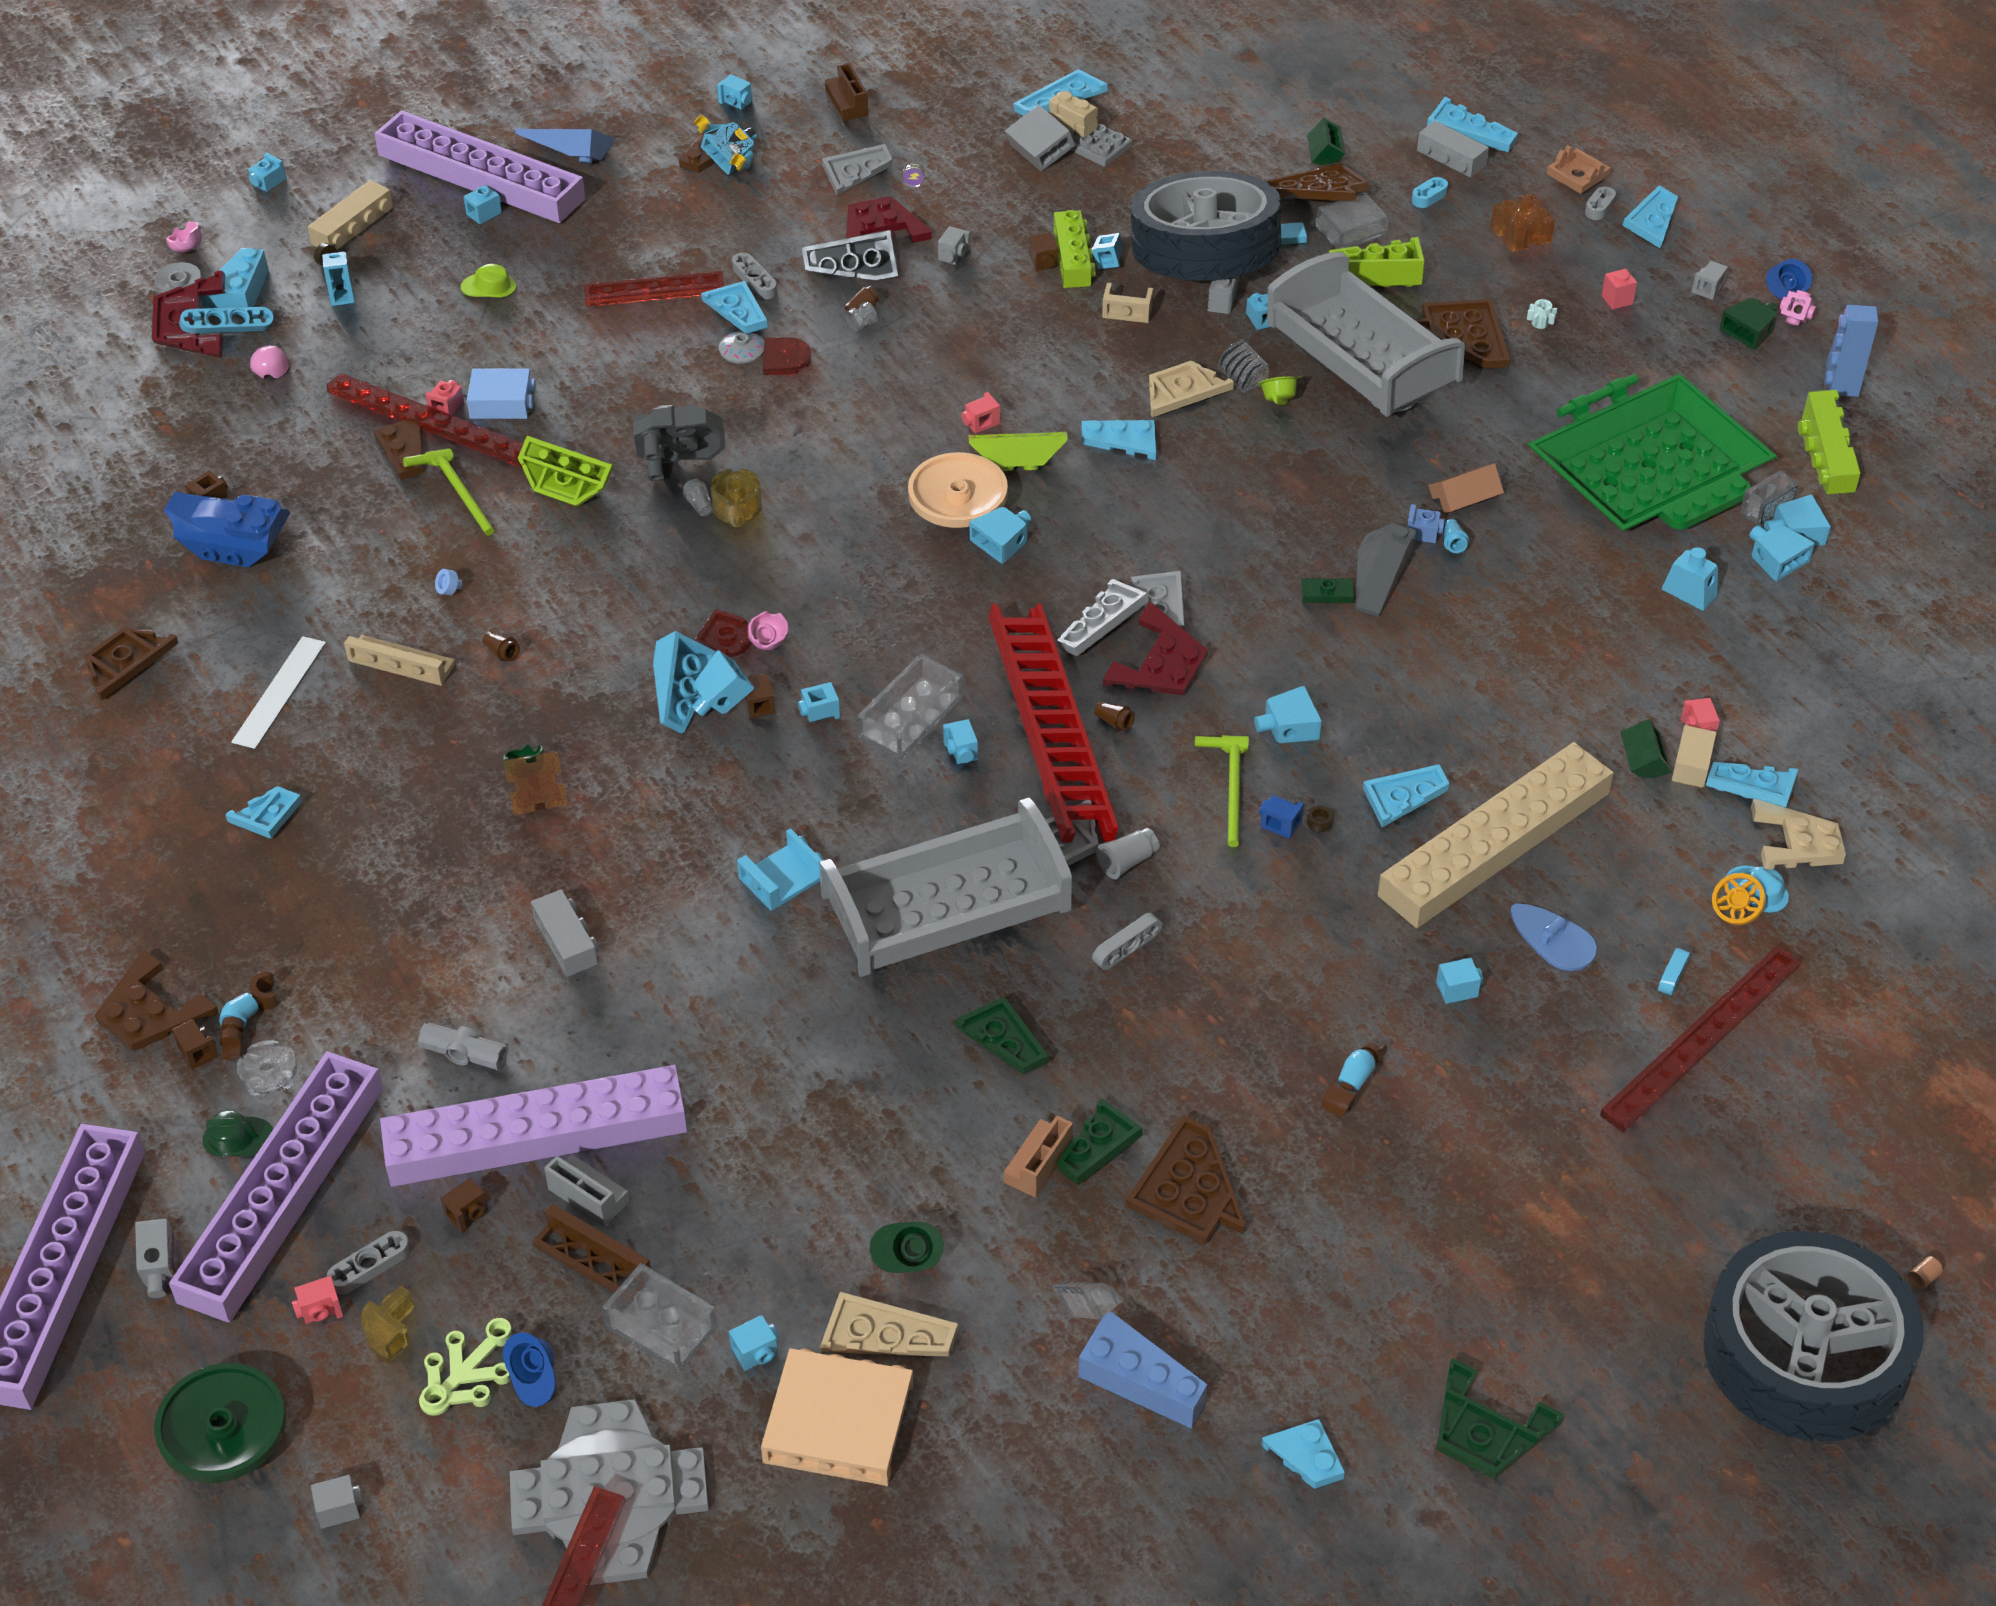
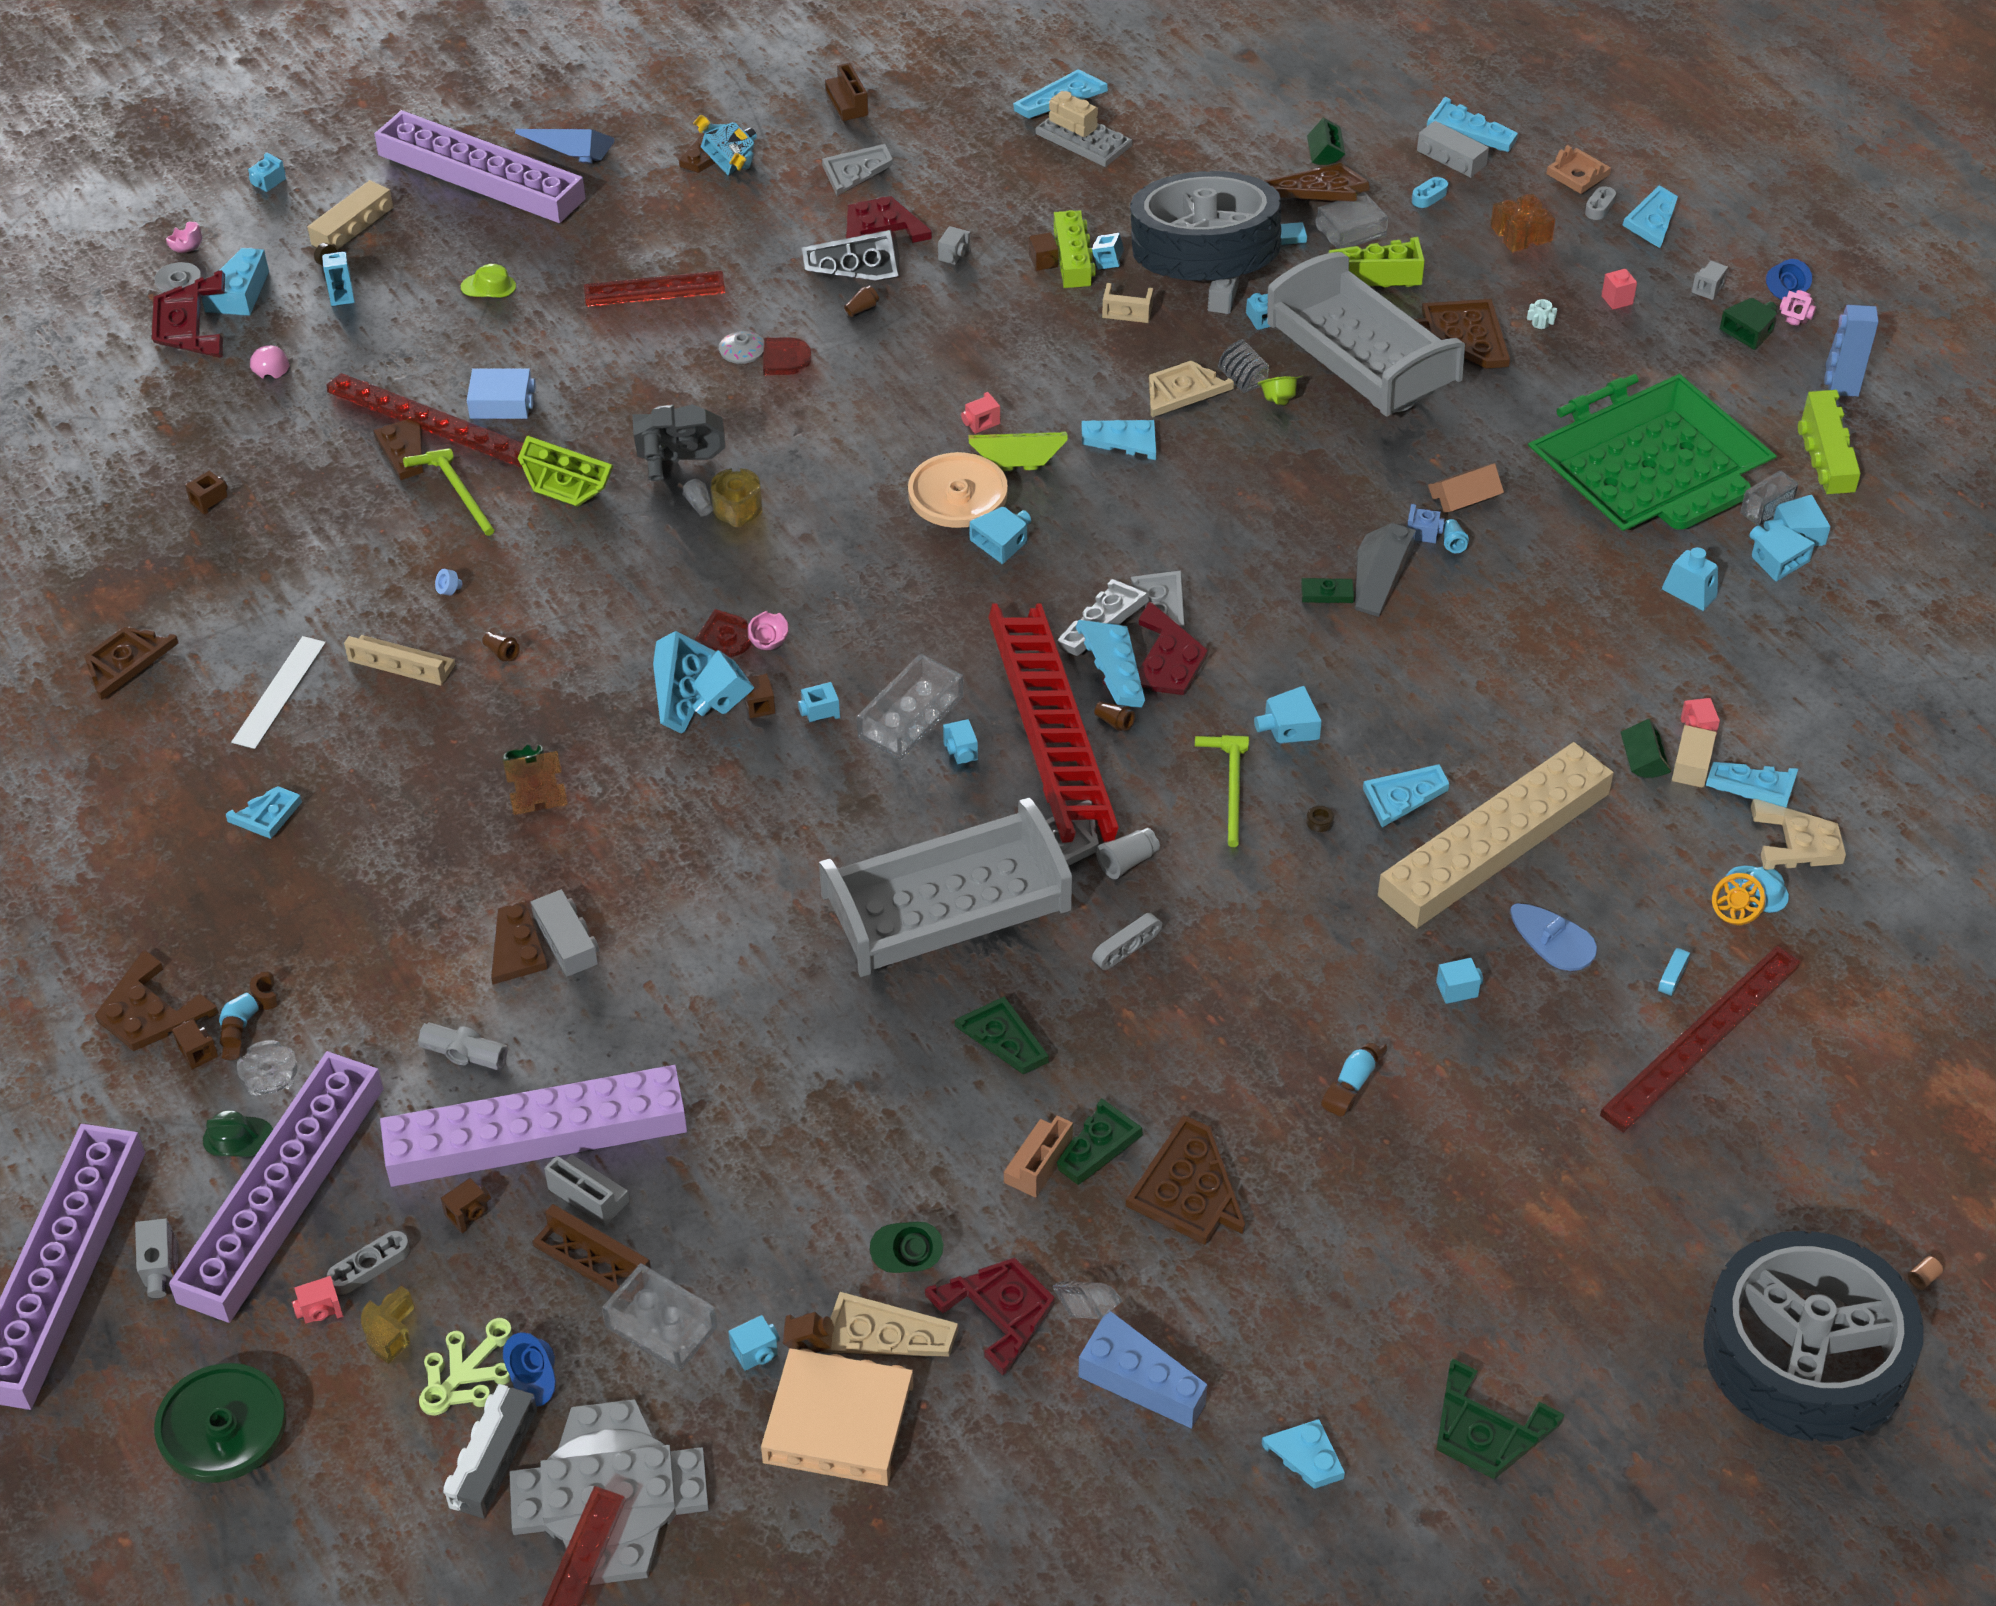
(225, 316): medium azure beam -> none
(226, 529): blue slope -> none
(336, 1501): light grey brick -> none
(447, 393): coral brick -> none
(482, 204): medium azure brick -> none
(490, 1451): none -> dark grey piece
(516, 945): none -> reddish brown wing
(734, 92): medium azure brick -> none
(737, 306): medium azure wing -> none
(754, 283): light grey beam -> none
(782, 873): medium azure panel -> none
(808, 1332): none -> reddish brown brick
(860, 317): clear wheel -> none
(913, 175): tile -> none
(1008, 1298): none -> dark red wing
(1039, 138): light grey brick -> none
(1116, 659): none -> medium azure wing
(1281, 816): blue brick -> none

